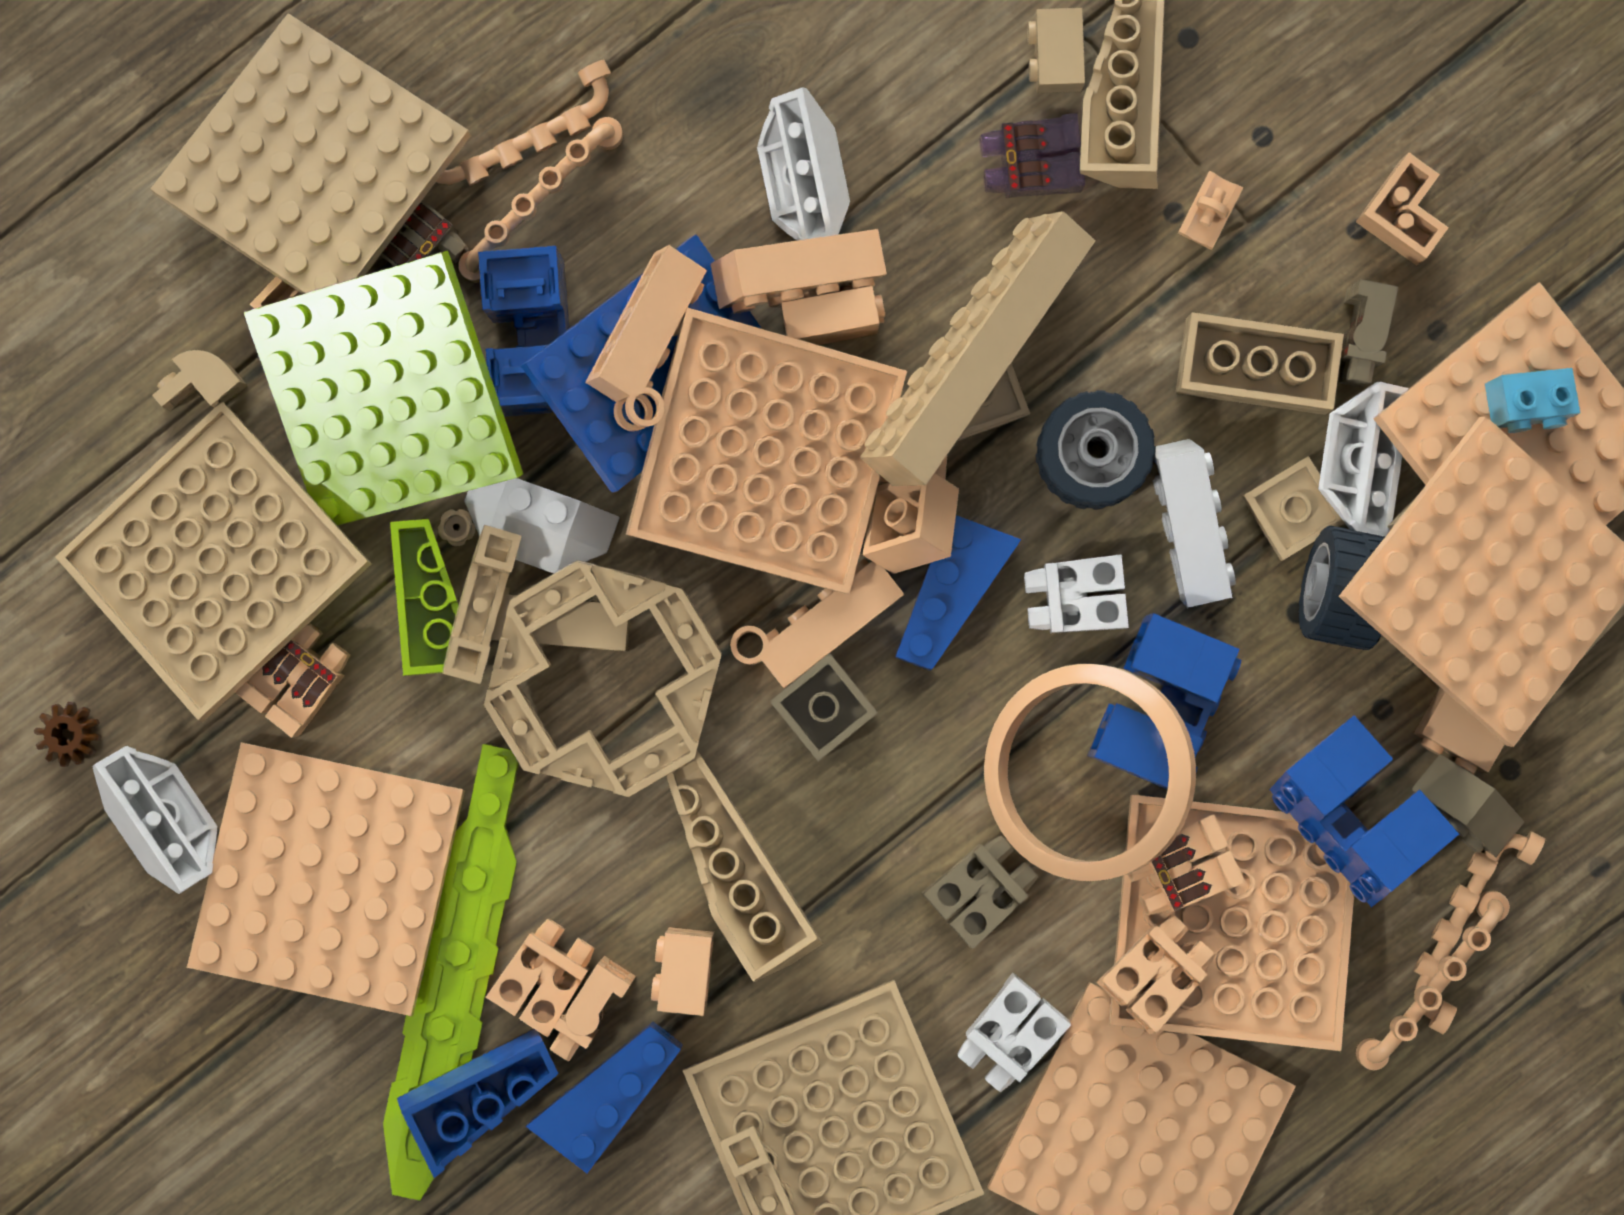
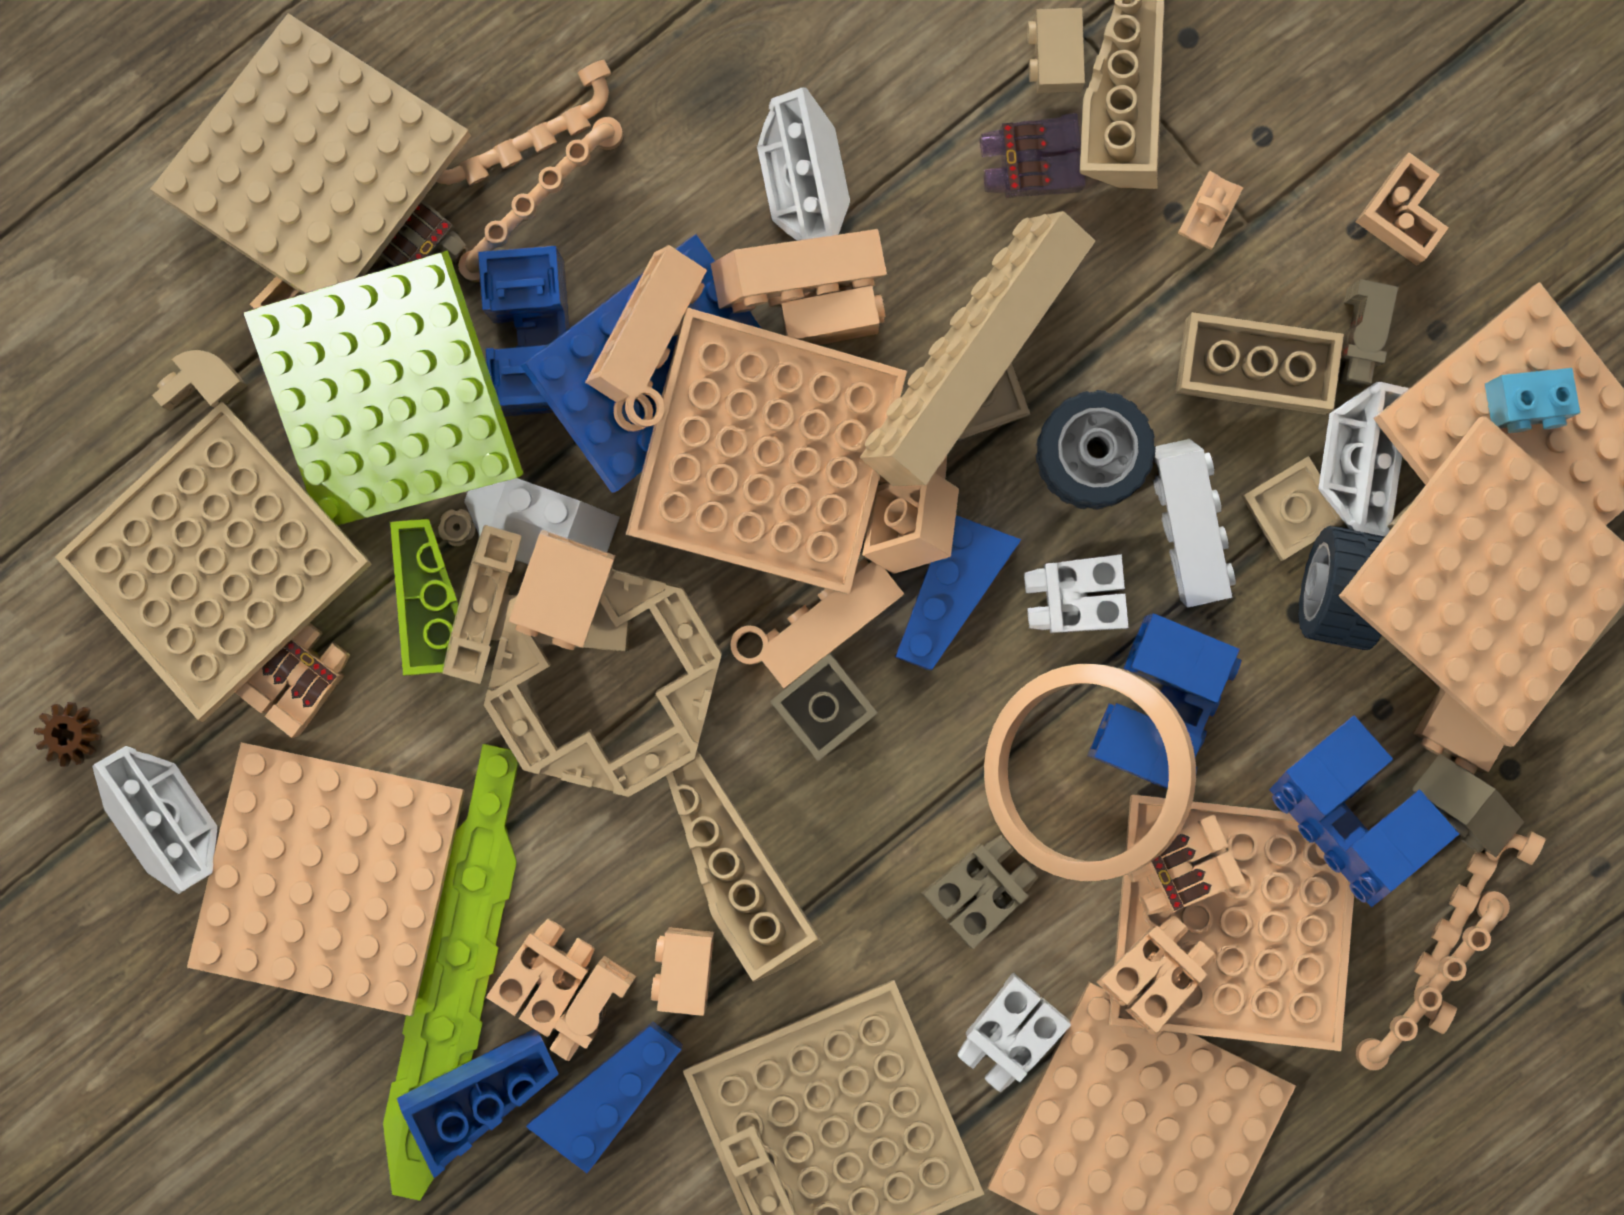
(561, 590): none -> light nougat brick

